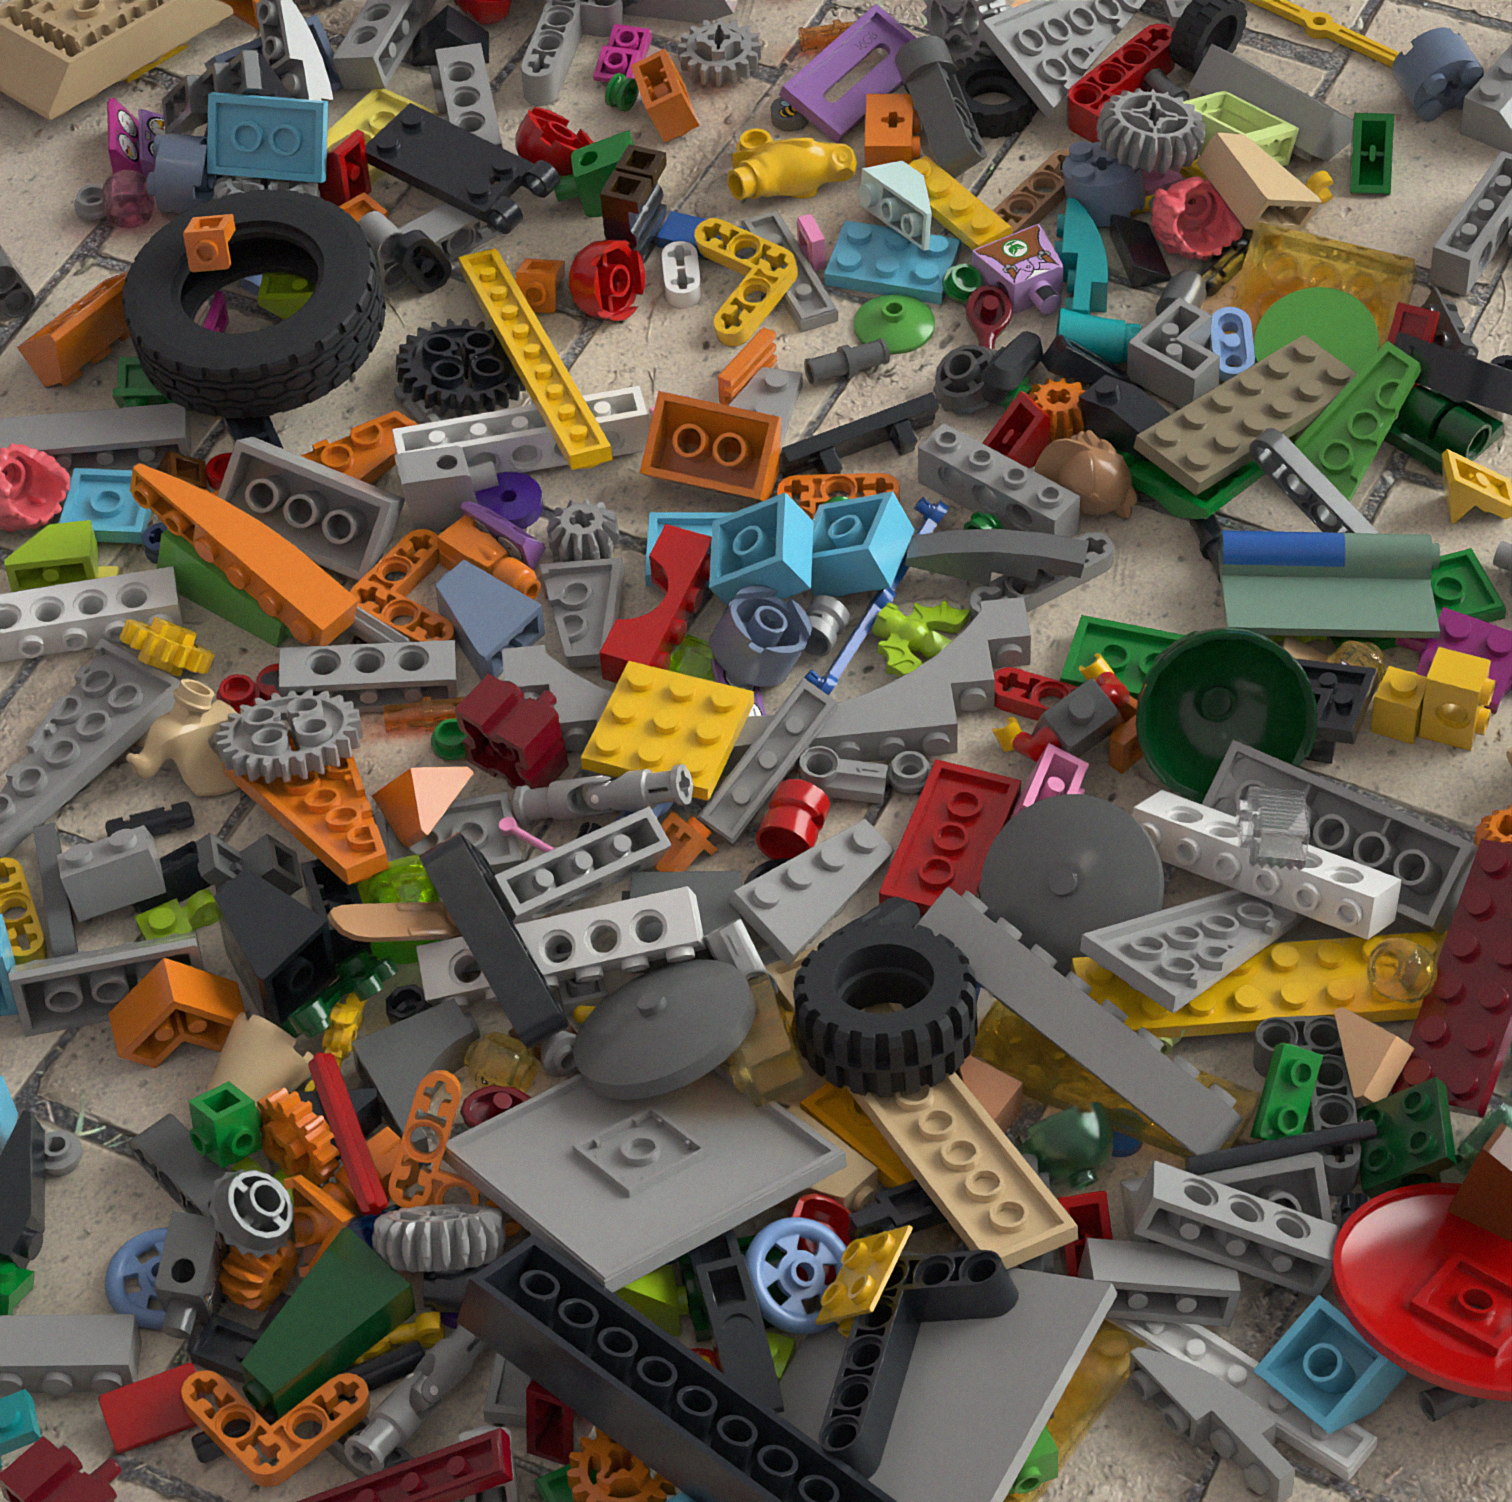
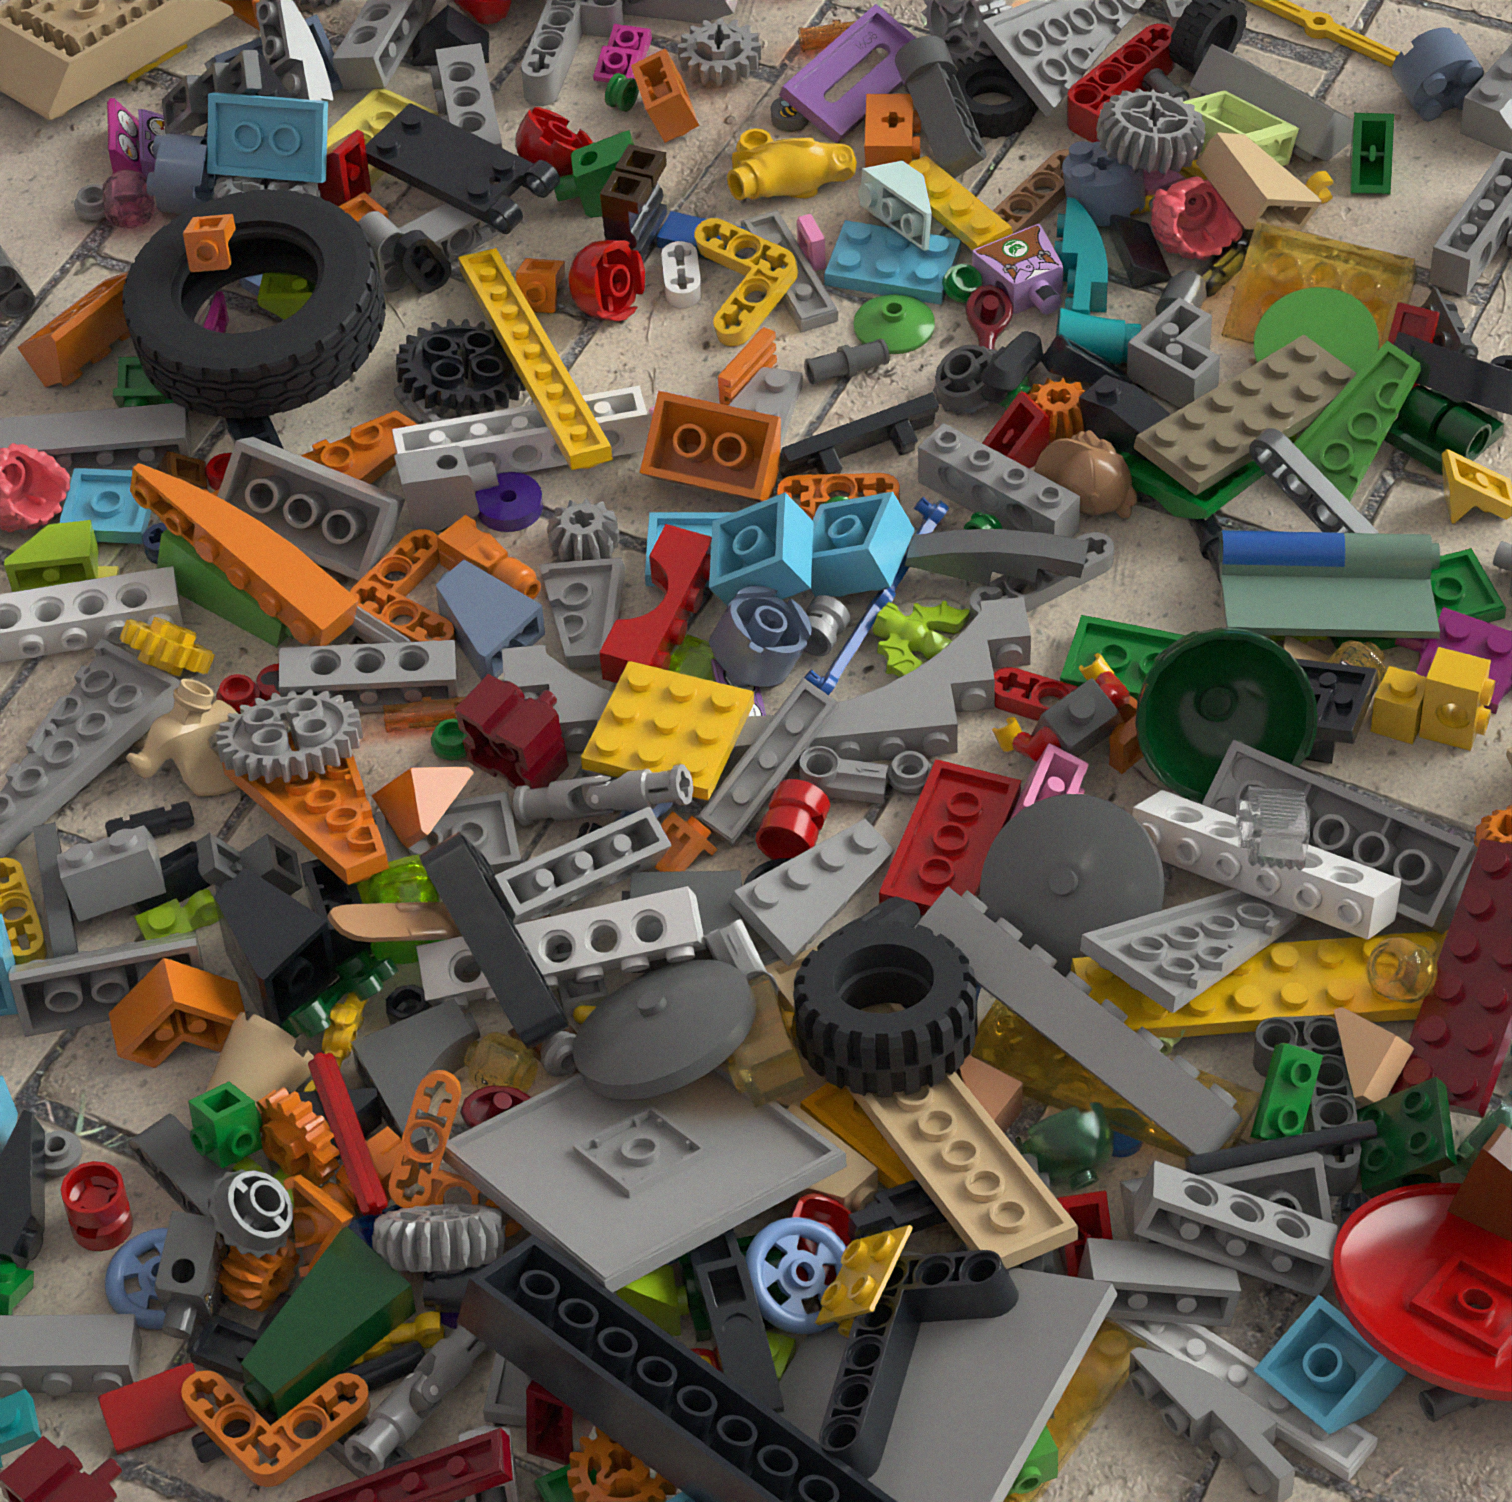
(97, 1206): none -> red wheel
(509, 827): bright pink hinge -> none
(511, 537): medium lavender slope -> none
(1232, 348): light blue plate -> none

